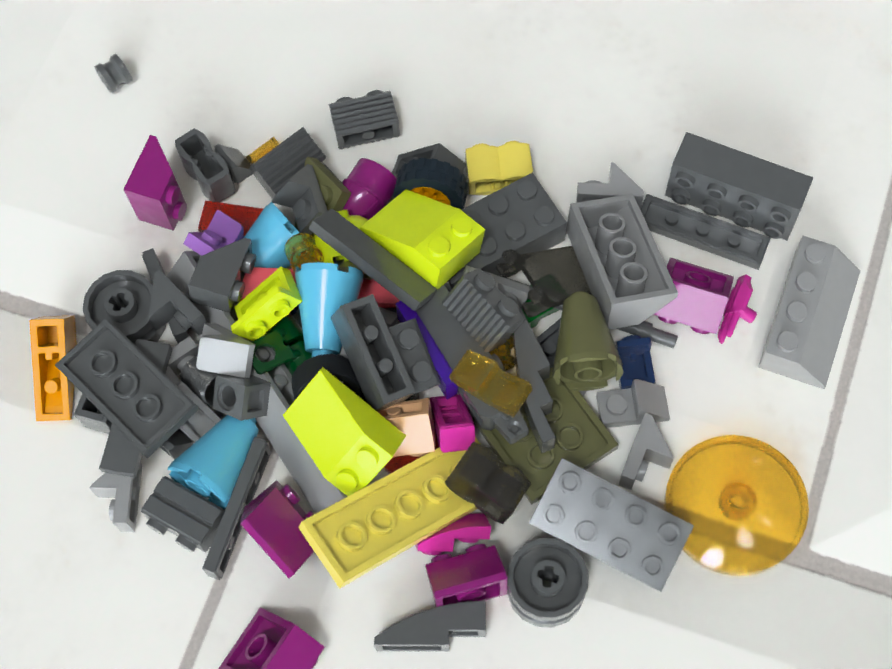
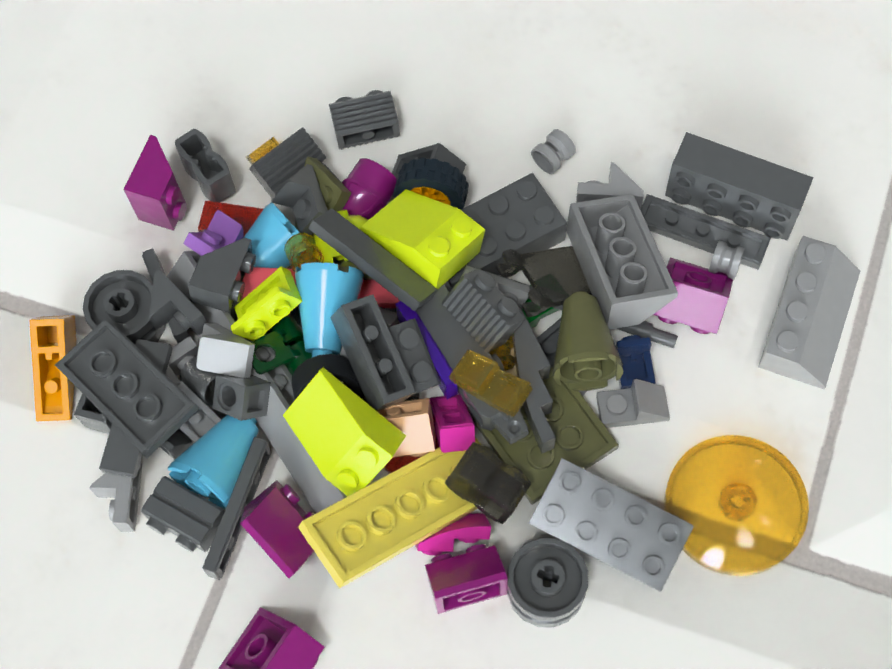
(113, 73): dark grey wheel -> none
(236, 162): dark grey slope -> none
(432, 628): dark grey slope -> none
(496, 167): light yellow brick -> none
(553, 151): none -> light grey wheel
(648, 446): light grey slope -> none
(726, 259): none -> light grey wheel
(737, 307): dark pink piece -> none

